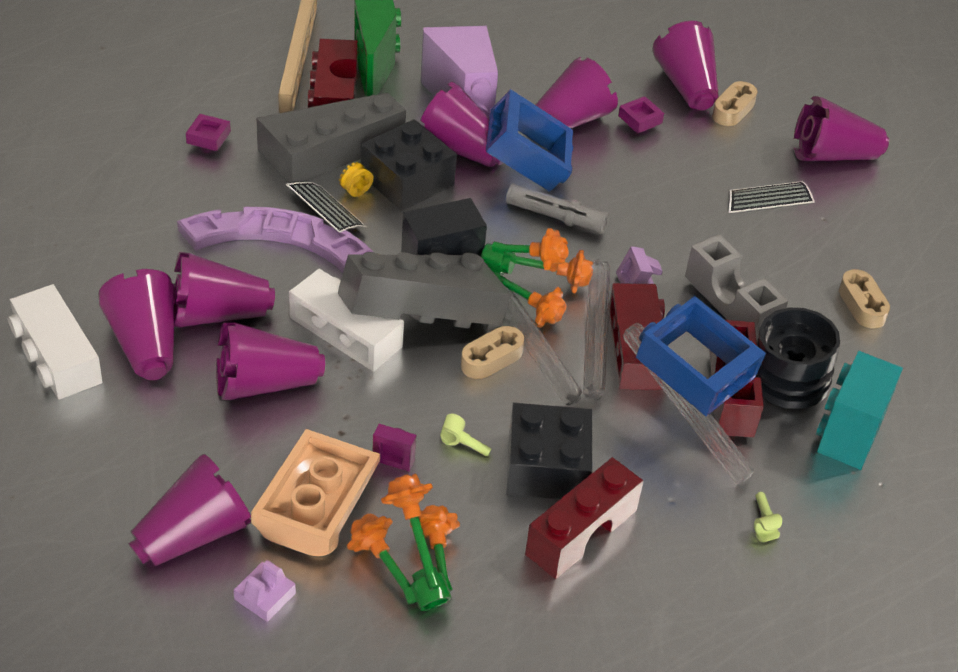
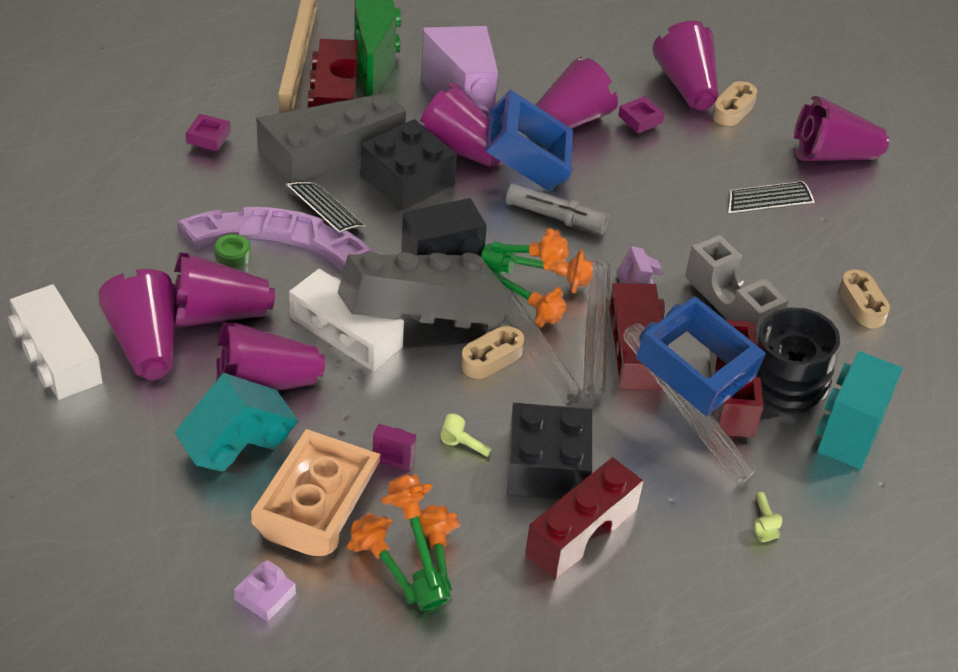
(189, 515): magenta cone -> none
(230, 418): none -> teal brick
(232, 250): none -> bright green tile
(356, 179): yellow bush -> none

